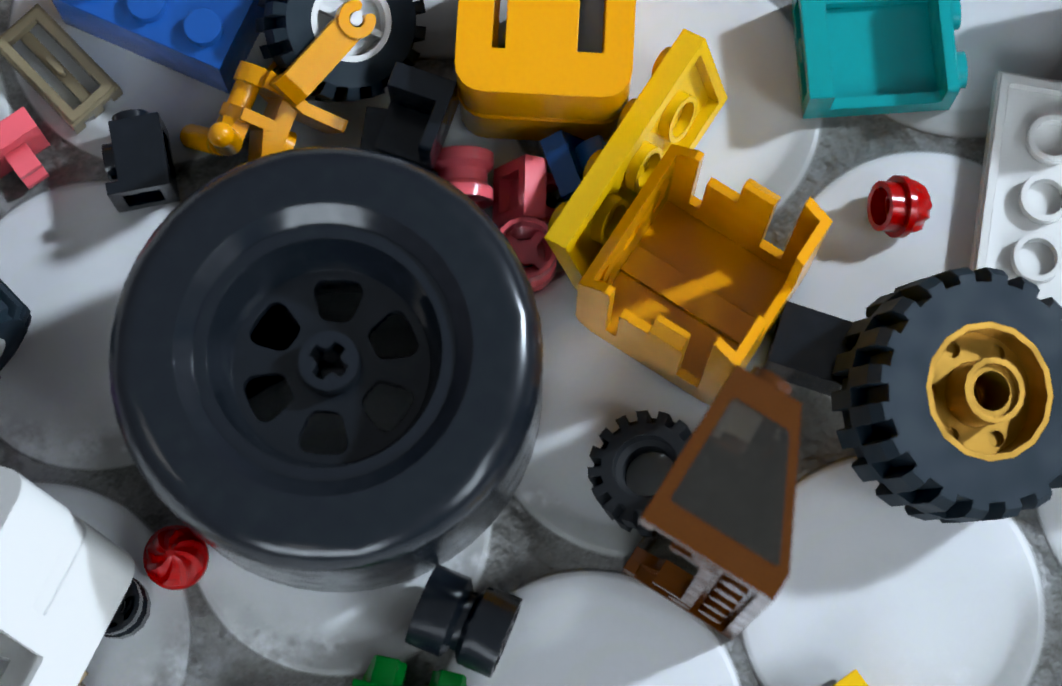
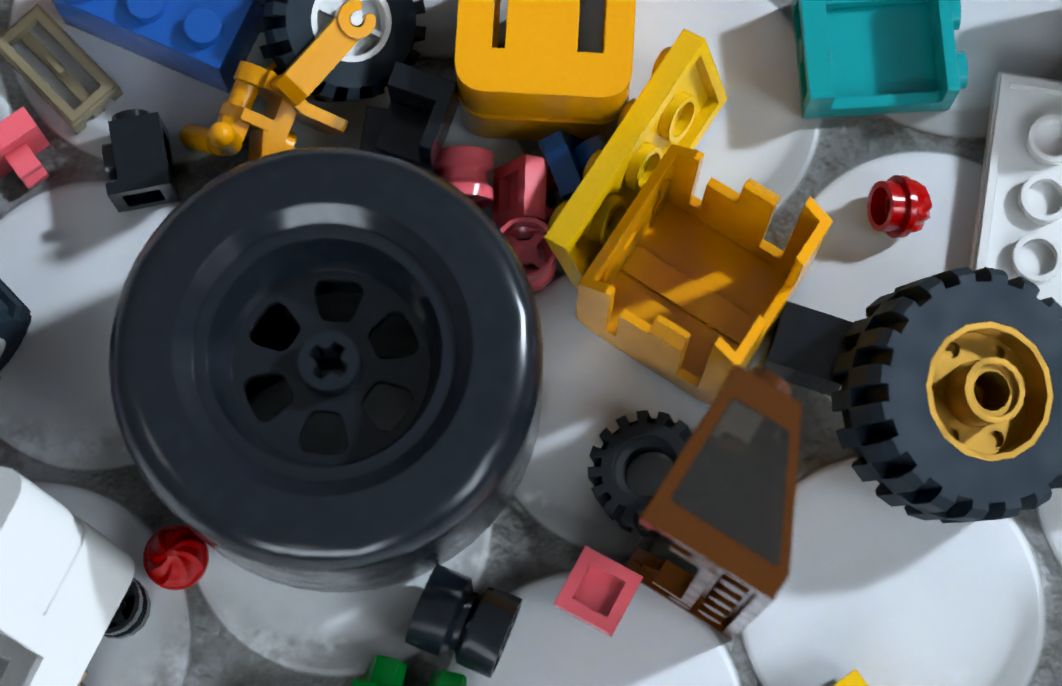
(598, 591): none -> coral tile

